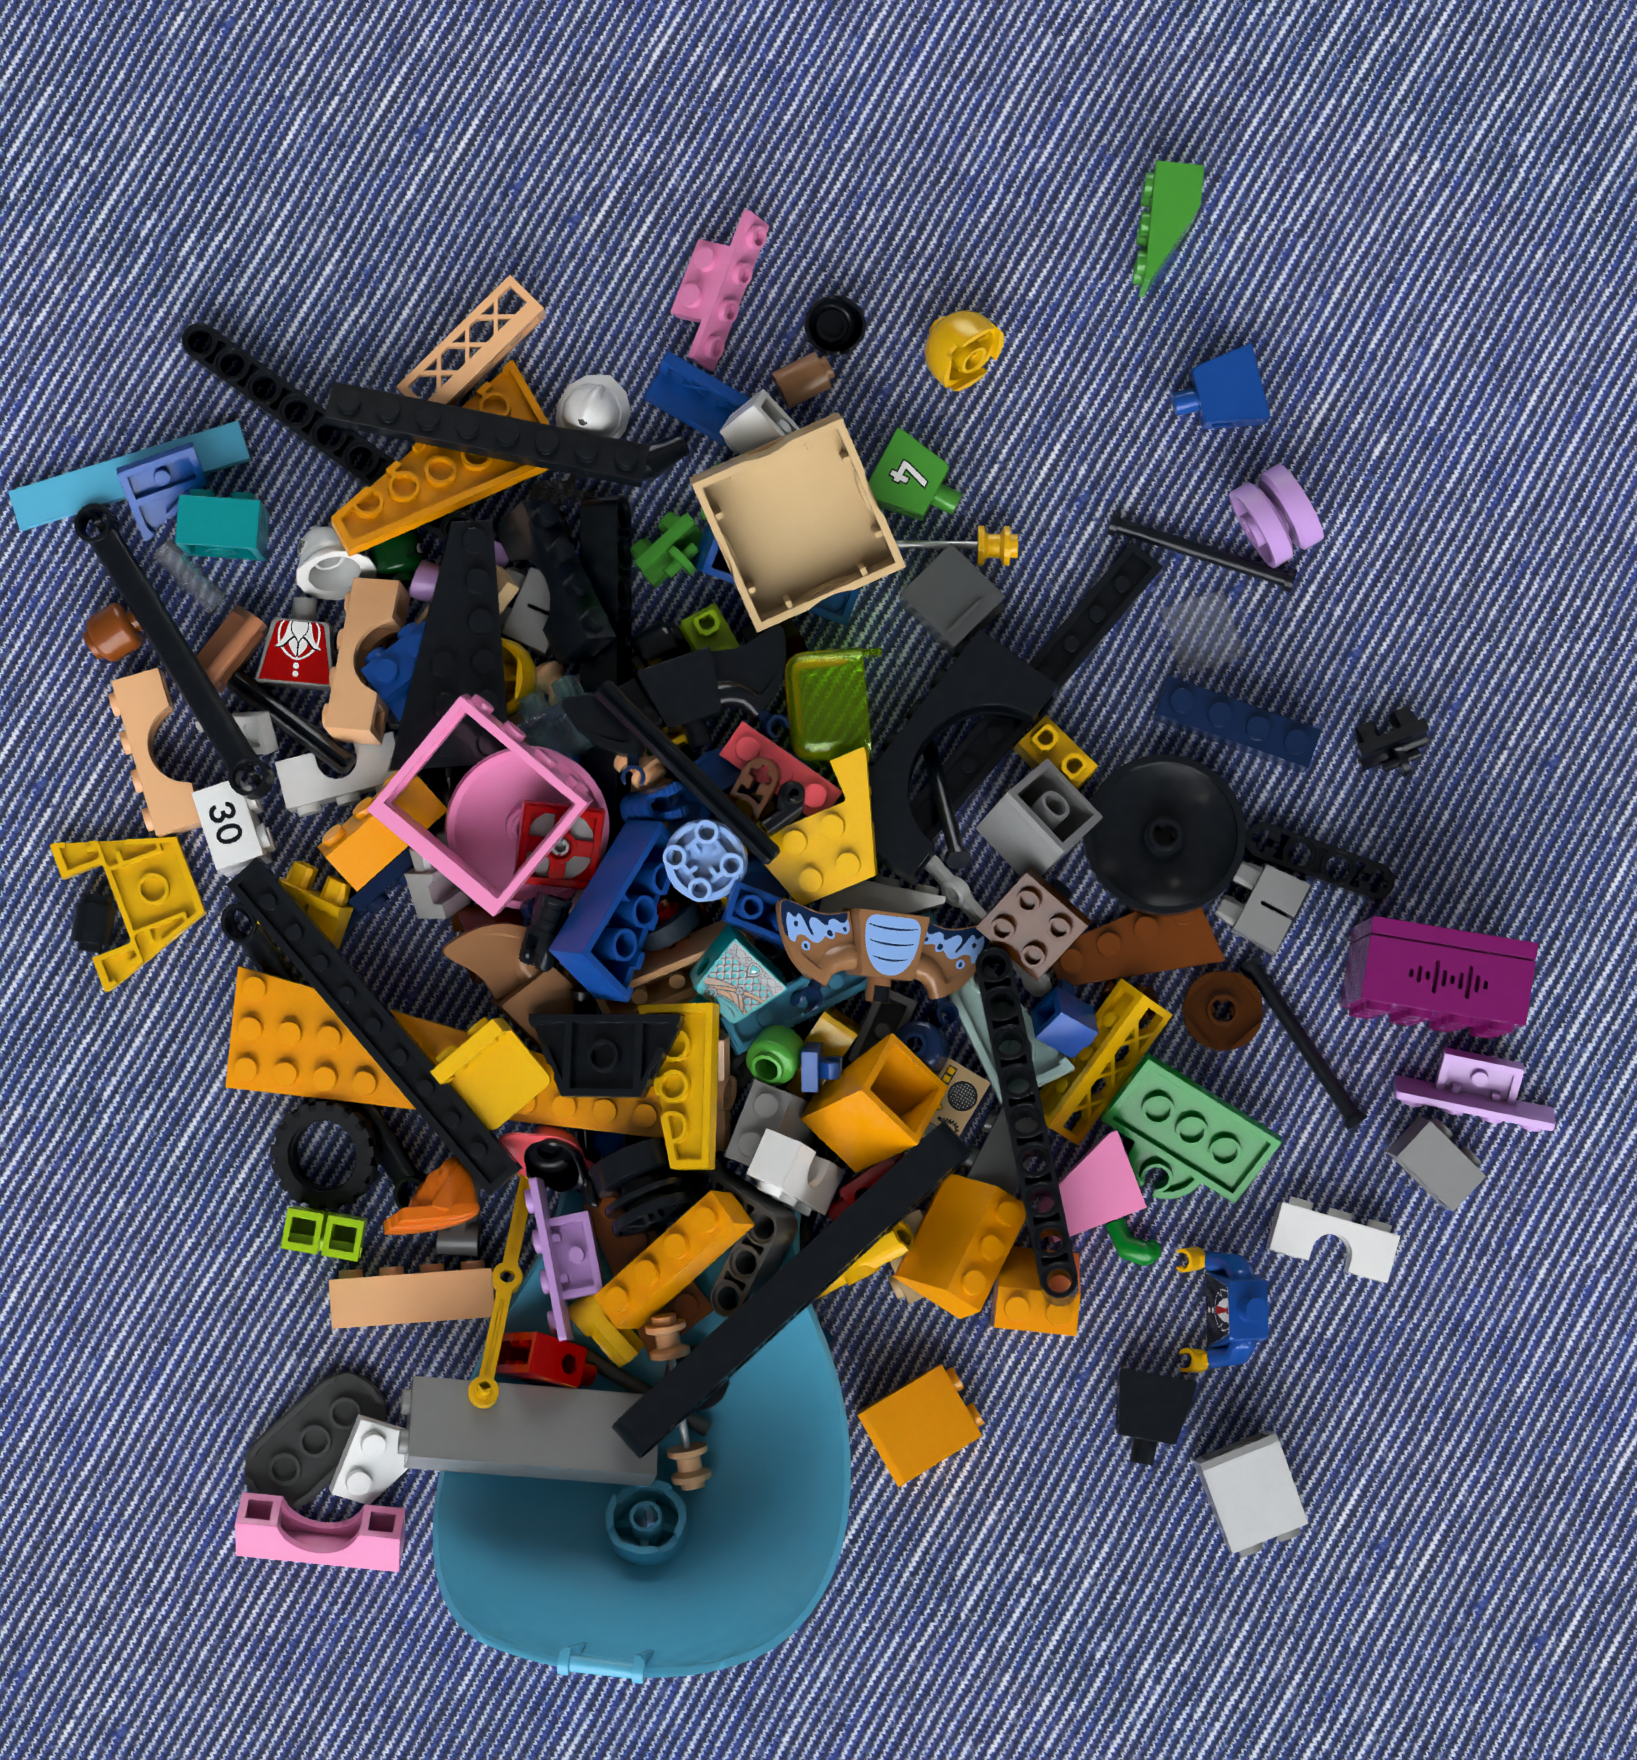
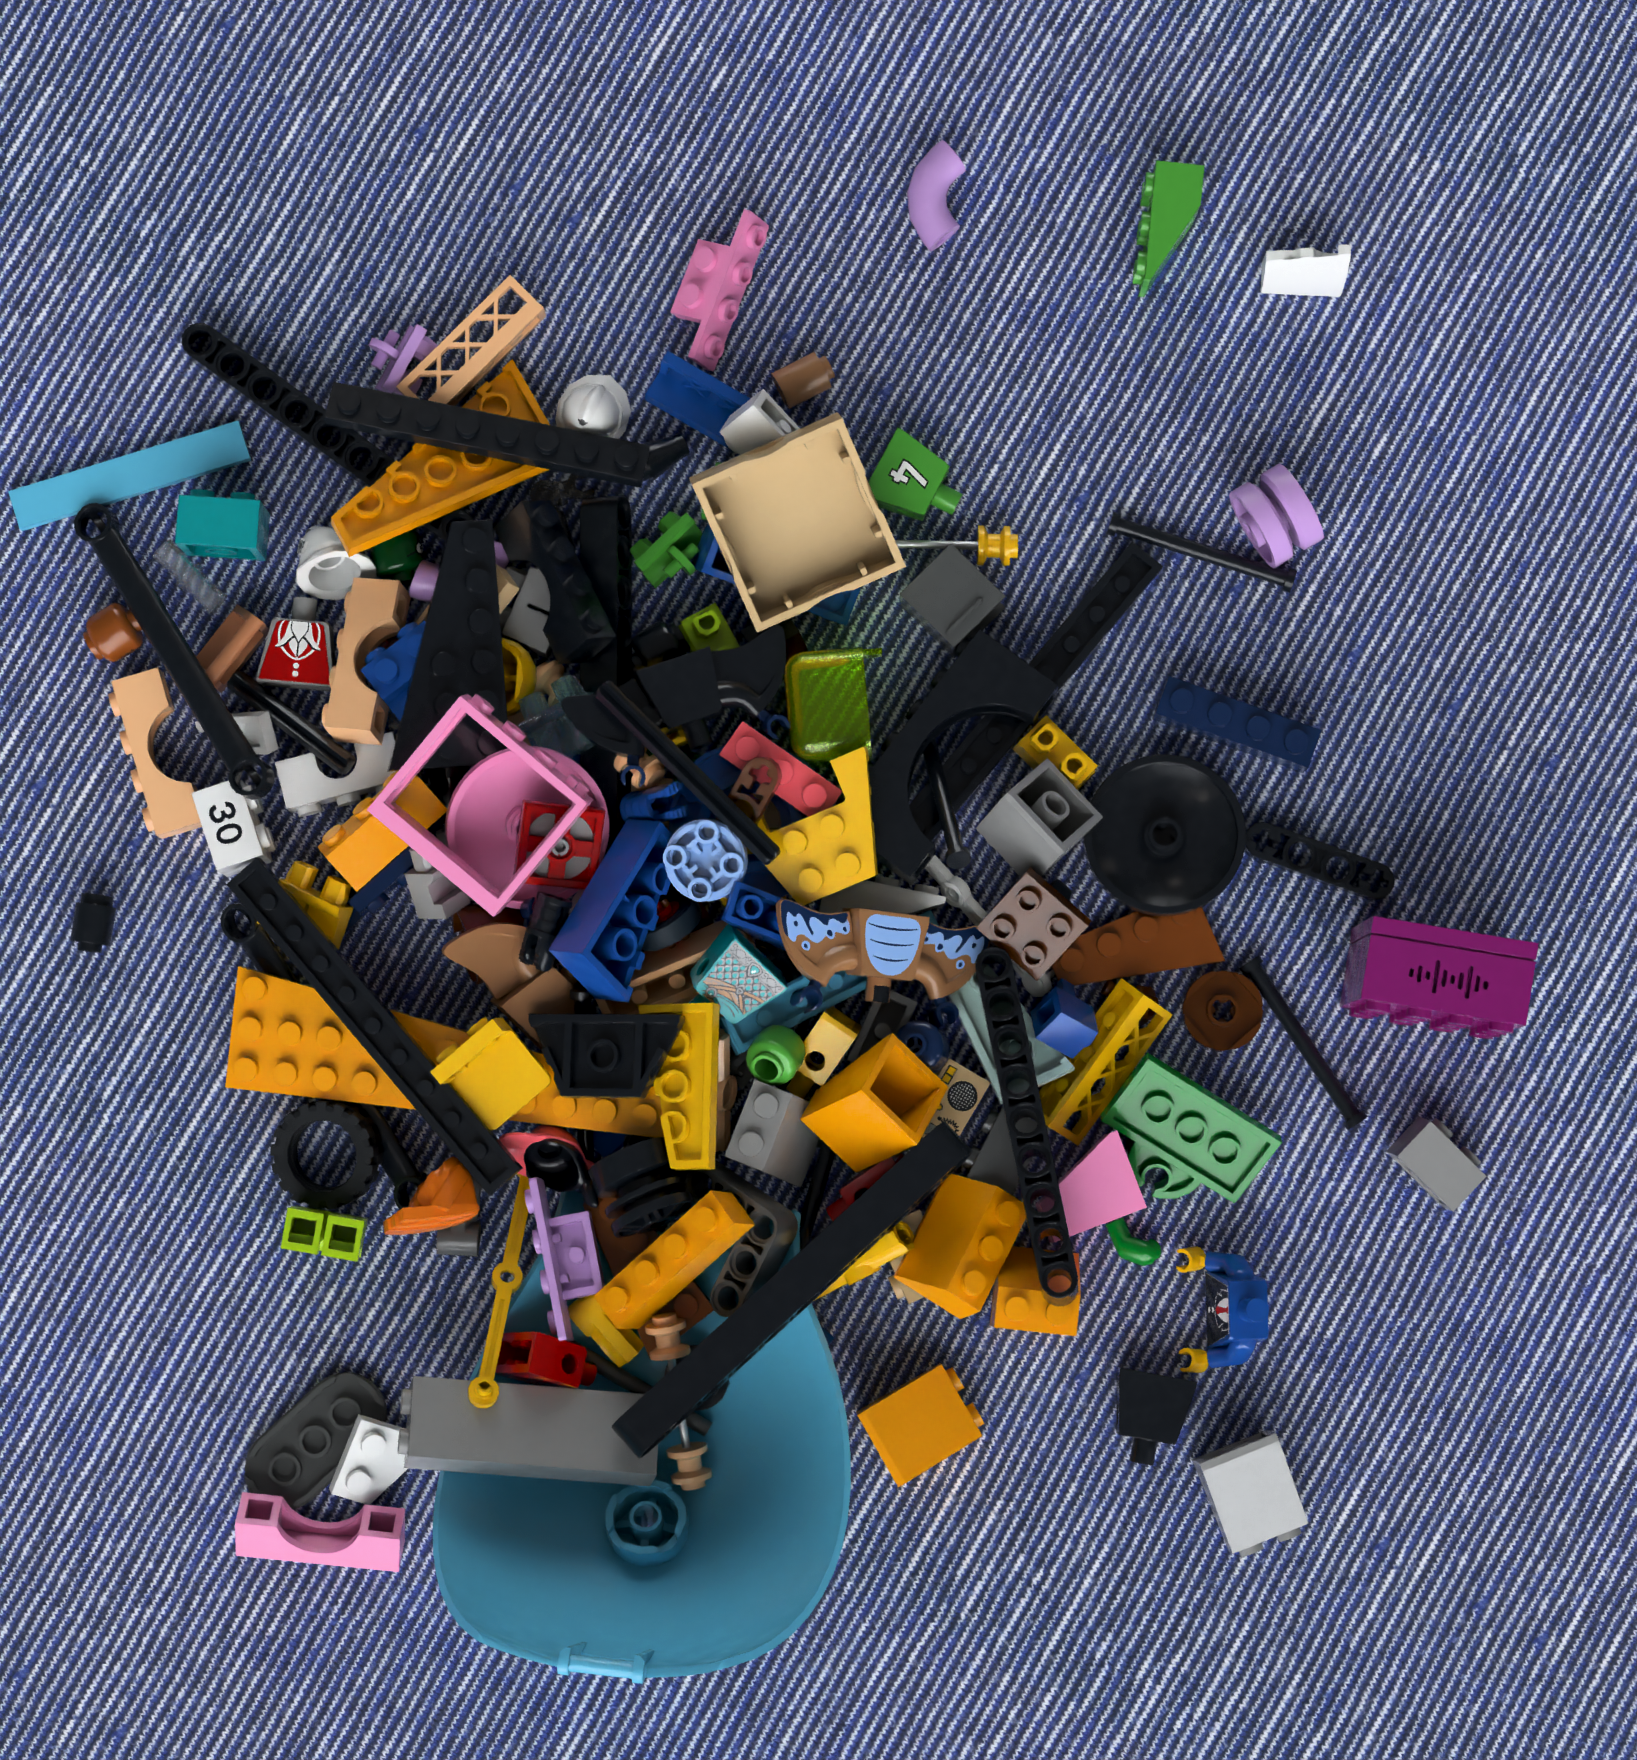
(151, 890): yellow wing -> none
(156, 483): blue wing -> none
(411, 1297): light nougat brick -> none
(412, 345): none -> lavender hips
(786, 810): black arm -> none
(794, 1174): white arch -> none
(816, 1067): blue tile -> none
(835, 325): black hair -> none
(929, 195): none -> lavender cylinder
(960, 347): yellow cylinder -> none
(1202, 633): clear piece -> none
(1225, 392): blue torso -> none
(1252, 919): light grey hips -> none
(1305, 272): none -> white slope
(1368, 1247): white arch -> none
(1393, 748): black hips -> none
(1476, 1087): lavender bracket -> none

